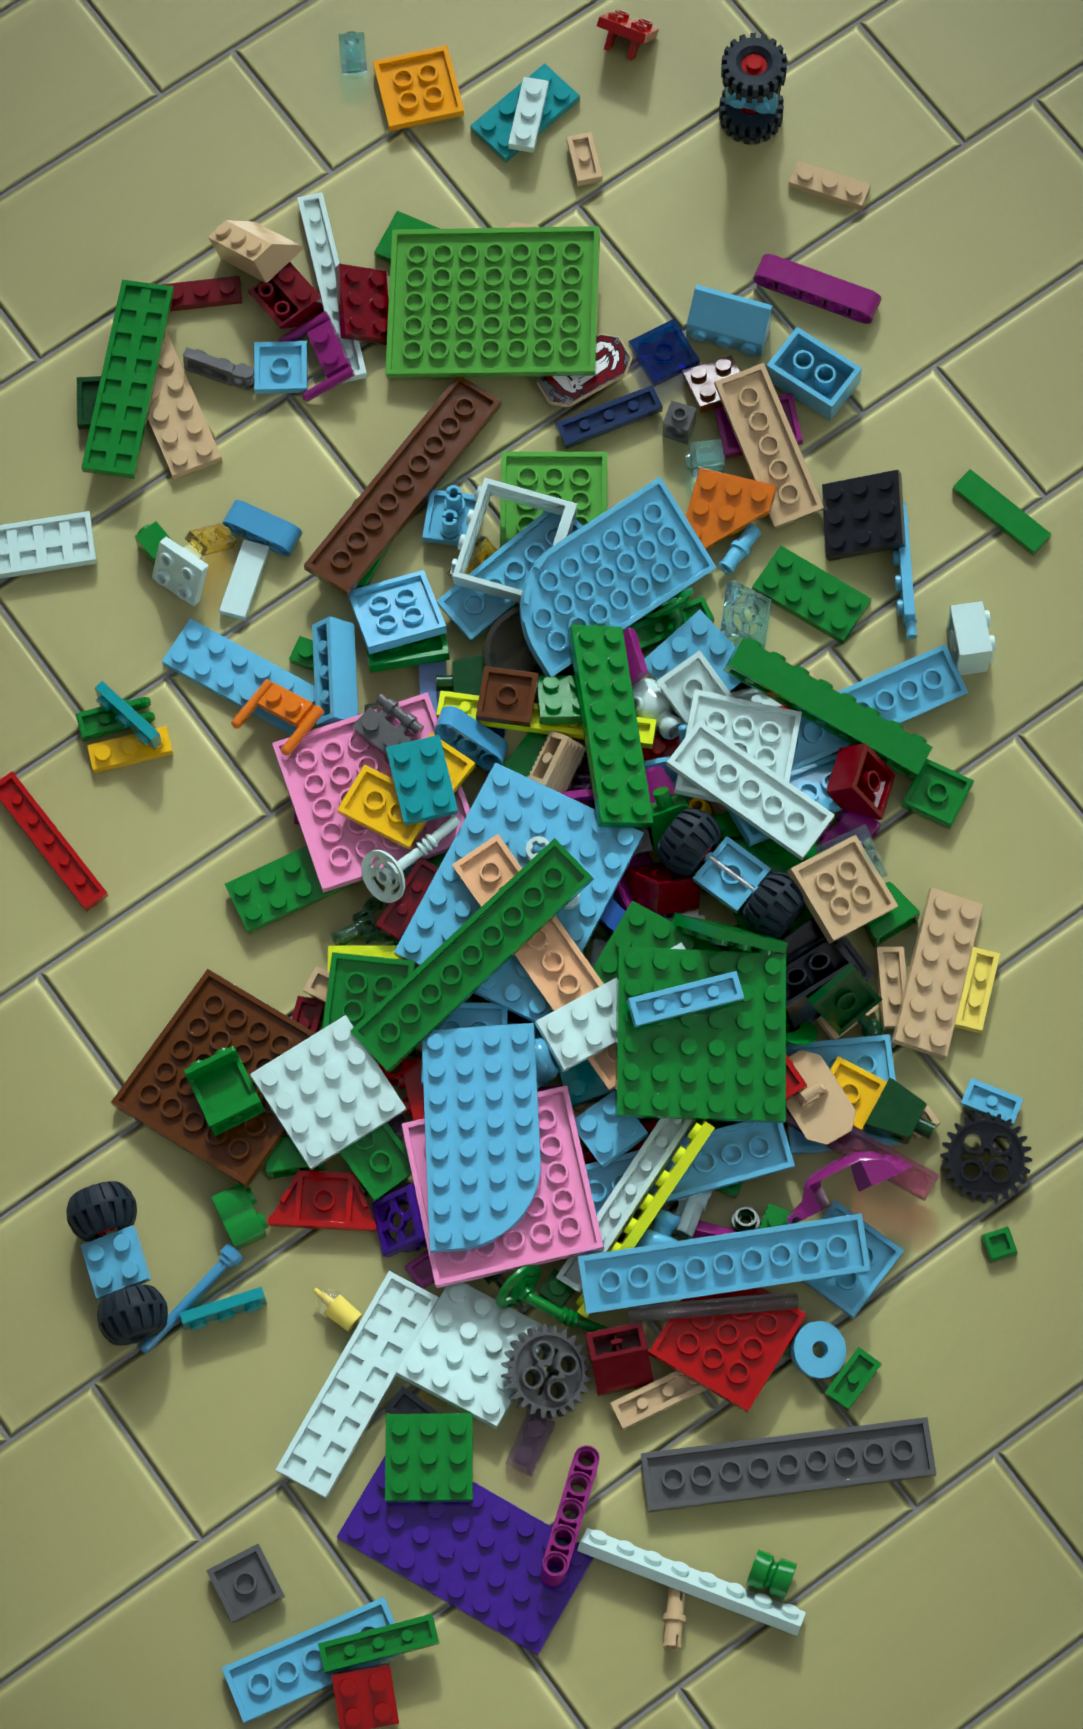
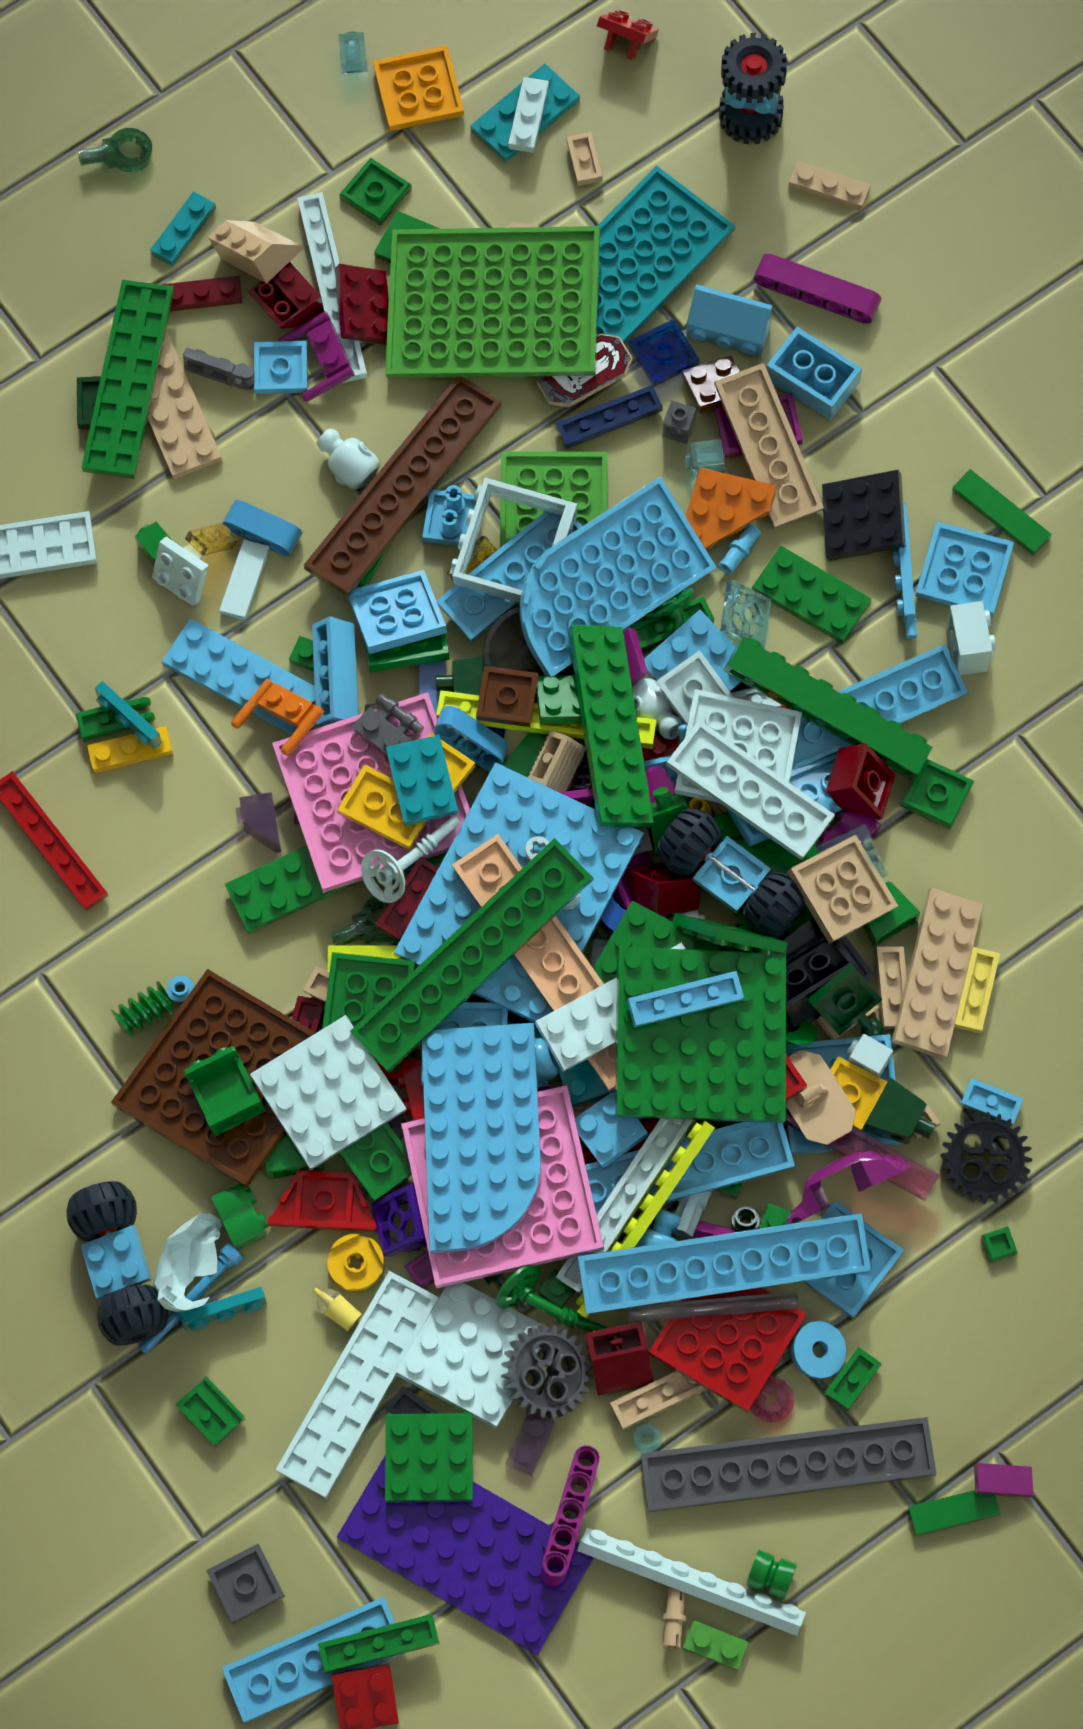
(113, 157): none -> clear green pin
(143, 1009): none -> green piece
(175, 996): none -> medium azure plate
(183, 228): none -> teal plate
(186, 1255): none -> light aqua animal
(210, 1411): none -> green plate
(259, 819): none -> clear purple slope
(349, 459): none -> light aqua piece
(360, 1247): none -> yellow plate
(375, 191): none -> green tile
(650, 1430): none -> clear light blue plate
(651, 250): none -> teal plate
(715, 1645): none -> bright green plate
(774, 1412): none -> clear pink gear
(869, 1055): none -> light aqua brick
(952, 1512): none -> green tile
(964, 567): none -> medium azure plate
(1003, 1480): none -> magenta tile

